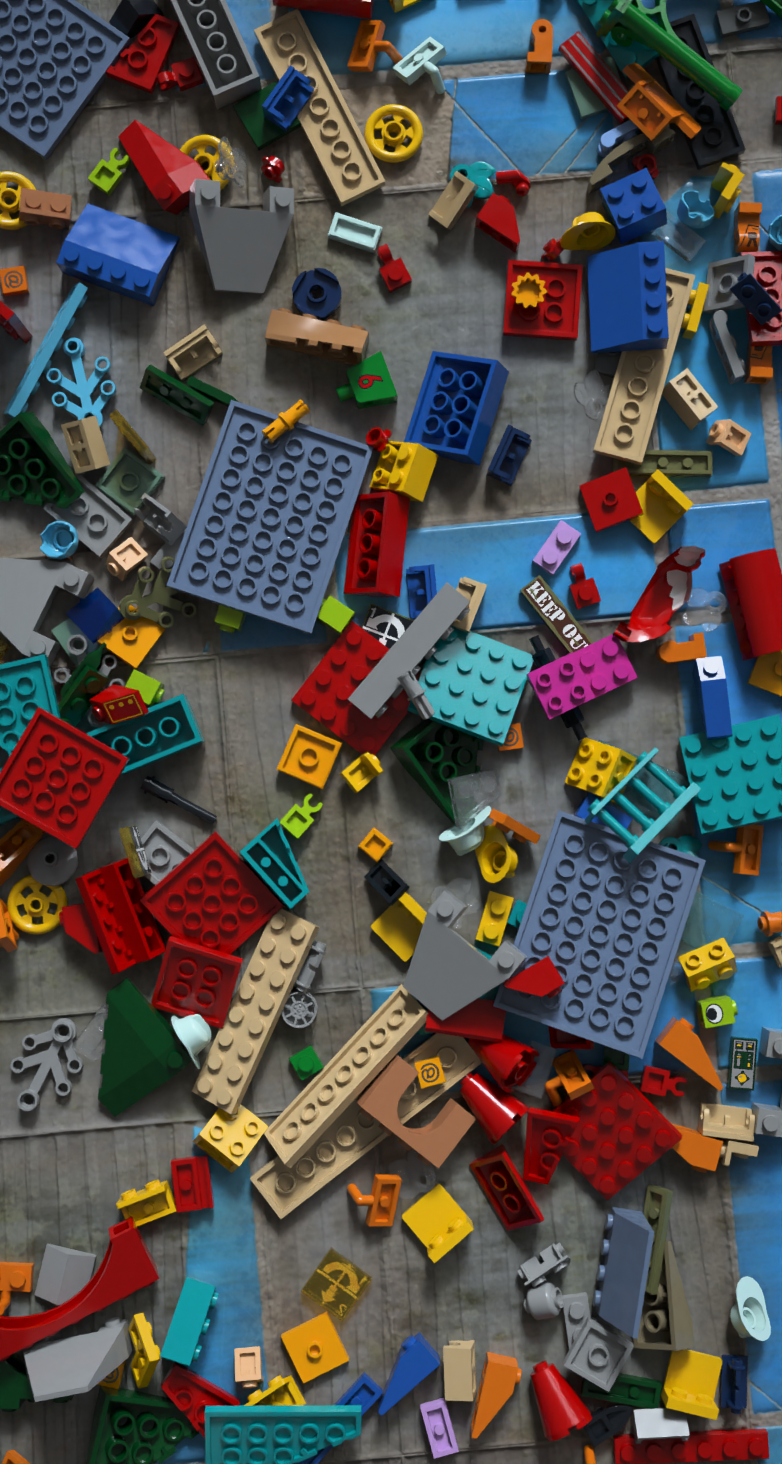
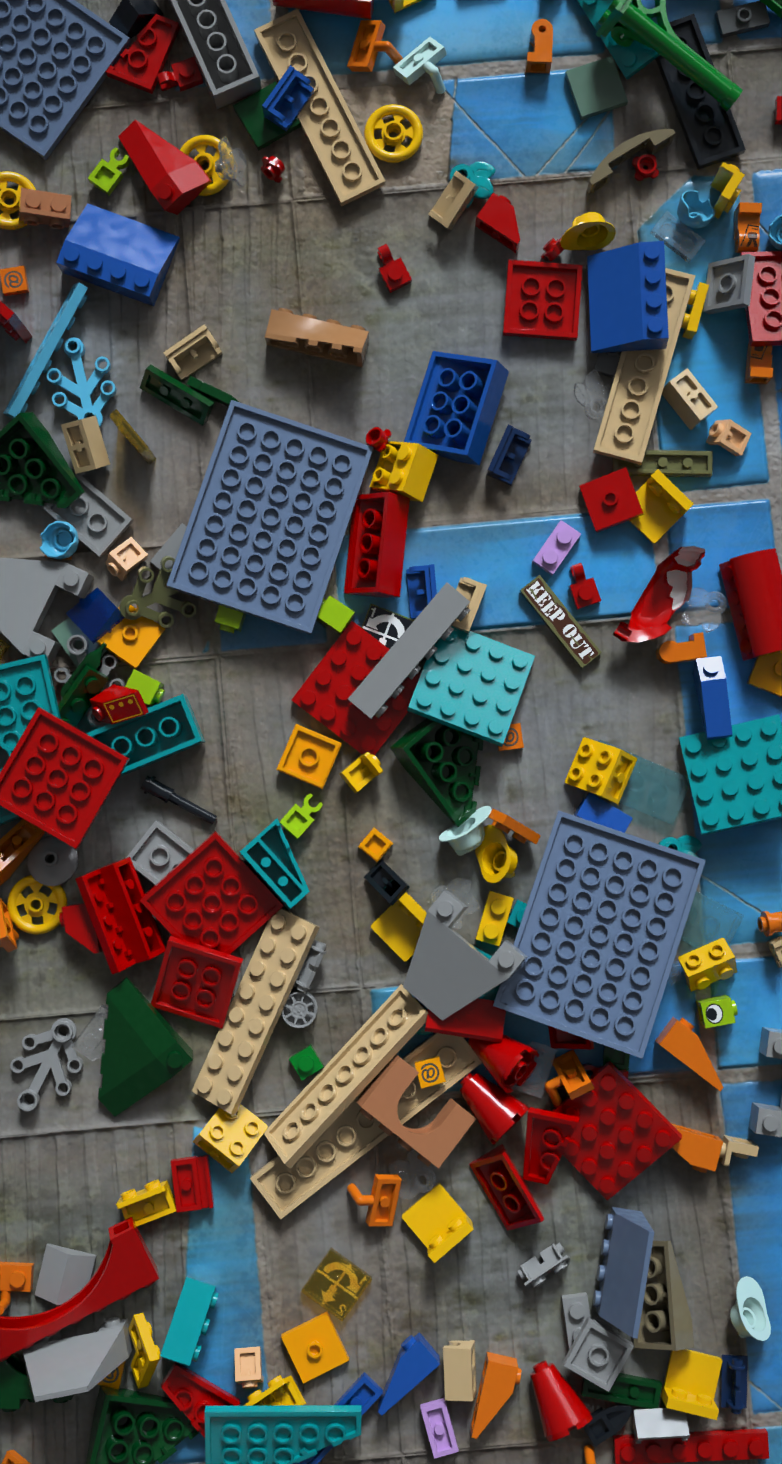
(128, 480): sand green tile -> none
(135, 851): clear yellow tile -> none
(160, 520): light grey hinge -> none
(193, 1033): light aqua piece -> none
(240, 243): light grey wedge -> none
(285, 421): light orange pin -> none
(312, 280): dark blue plate -> none
(355, 232): light aqua tile -> none
(369, 383): green torso -> none
(416, 694): light grey axle -> none
(473, 794): clear wing -> none
(516, 178): red arm -> none
(528, 290): light orange piece -> none
(538, 979): red slope -> none
(544, 1301): light grey head -> none
(577, 678): dark pink piece -> none
(595, 73): red tile -> none
(616, 137): light blue plate -> none
(633, 206): blue brick -> none
(649, 826): teal fence -> none
(653, 107): orange plate -> none
(657, 1081): red plate -> none
(657, 1213): olive tile -> none
(726, 347): light grey plate -> none
(726, 1121): tan hinge -> none
(742, 1063): tile -> none
(746, 849): orange plate -> none
(755, 298): dark blue hinge -> none

